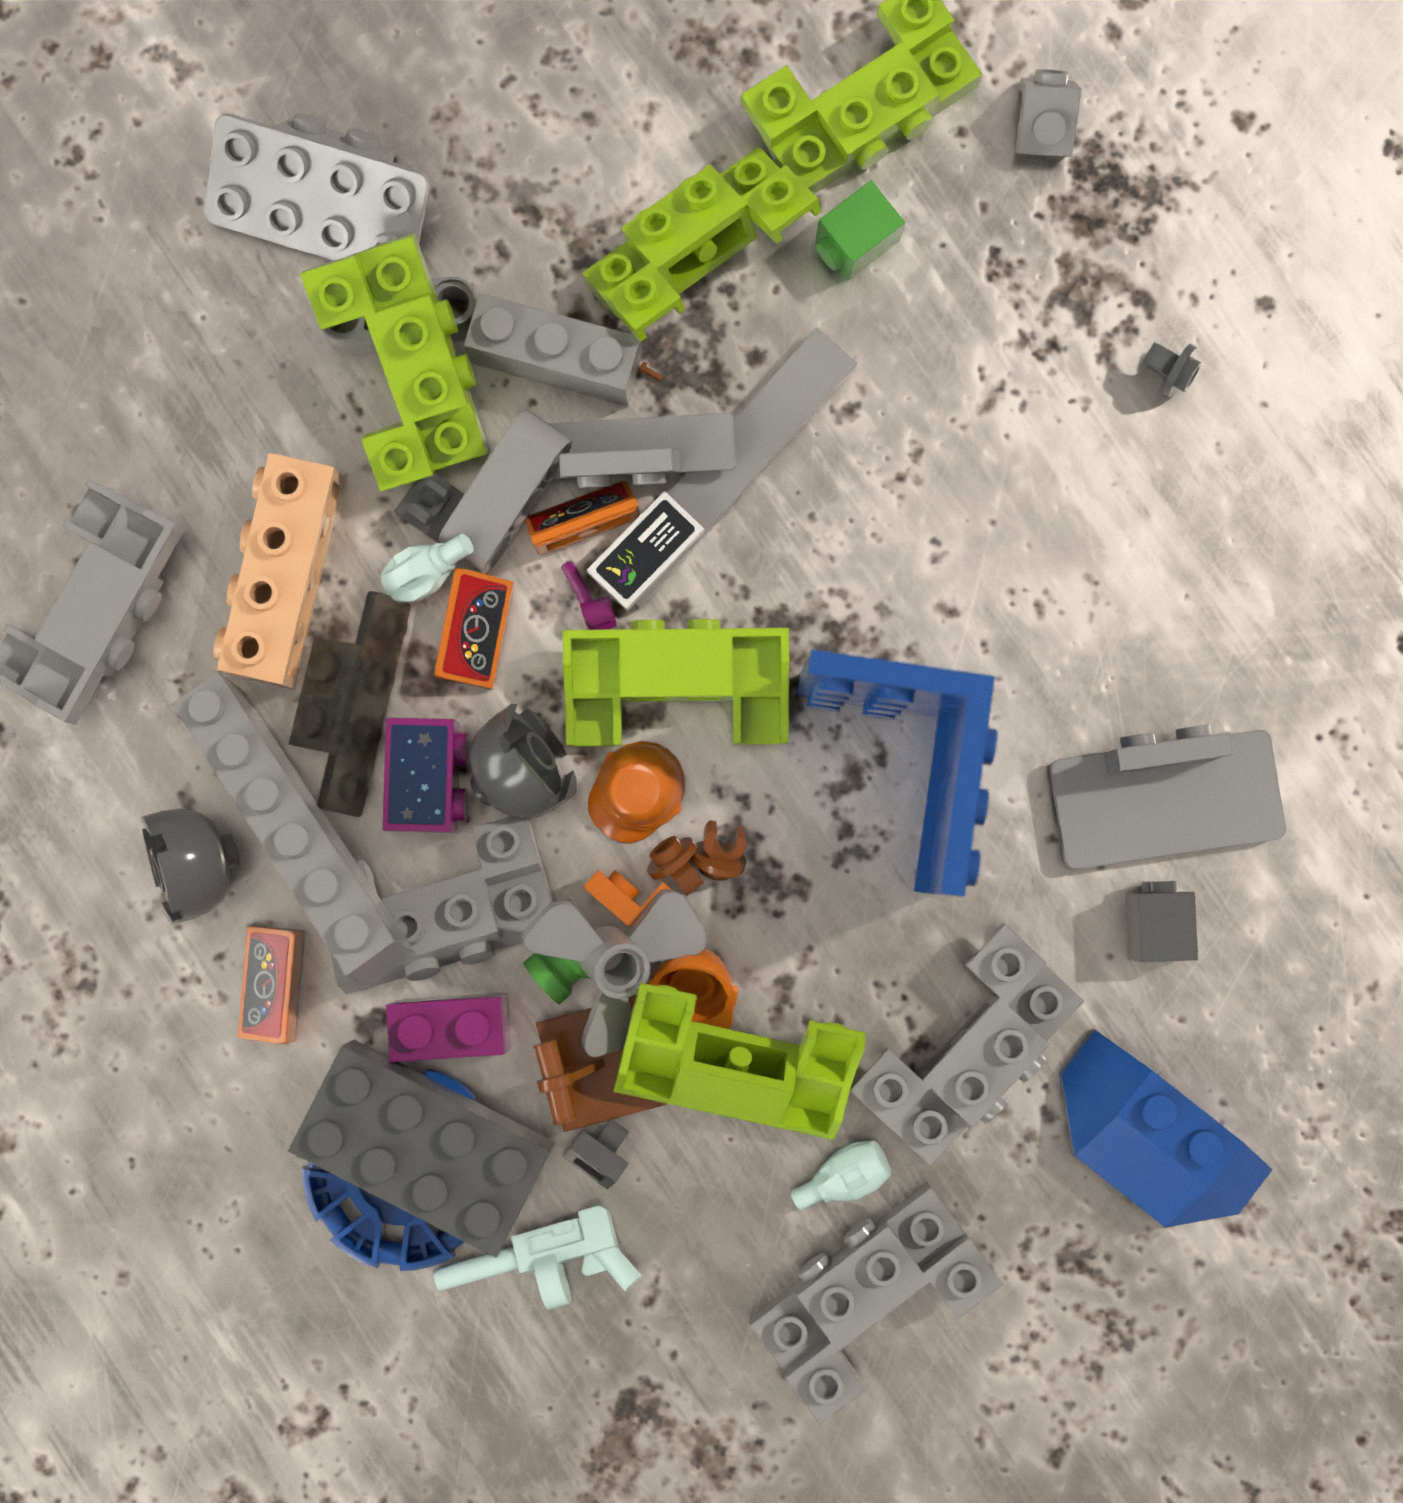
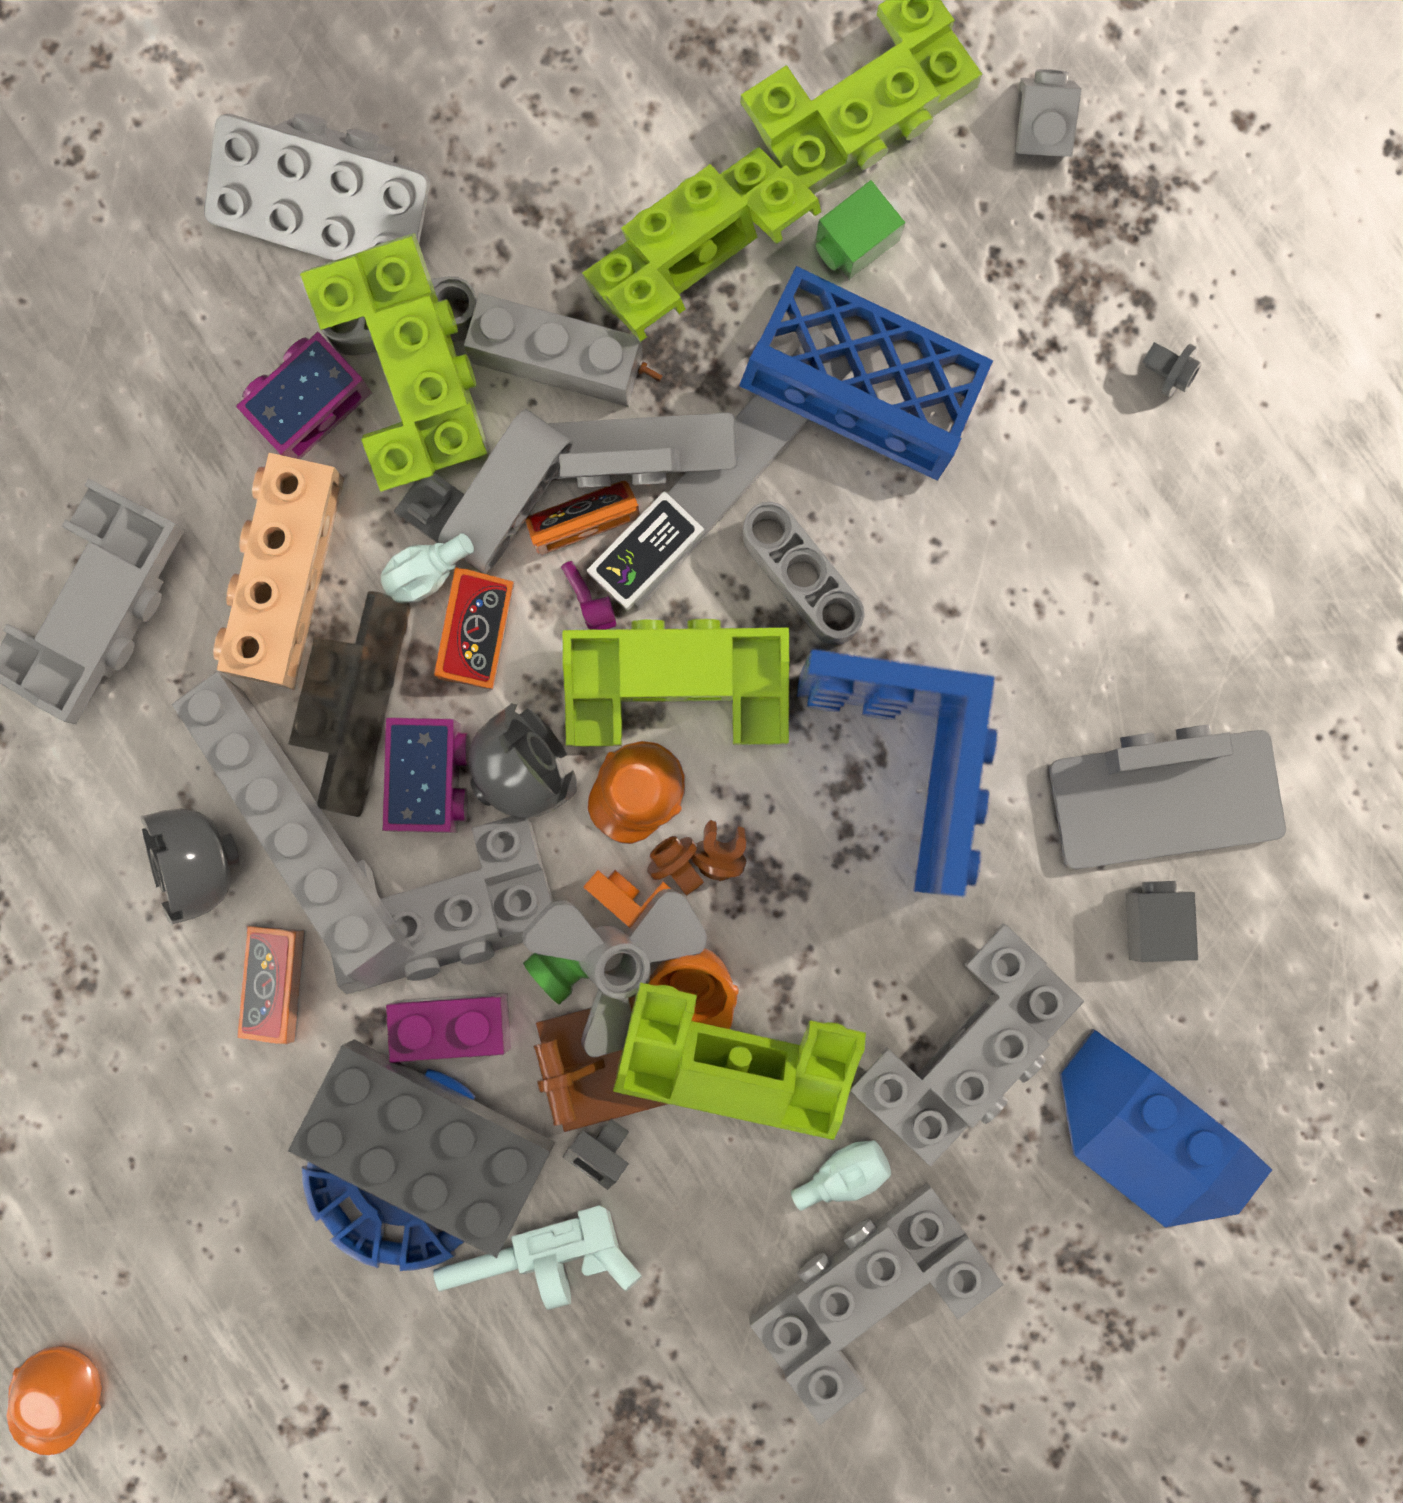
(53, 1399): none -> orange hat
(303, 397): none -> brick
(799, 547): none -> light grey beam
(852, 404): none -> blue fence

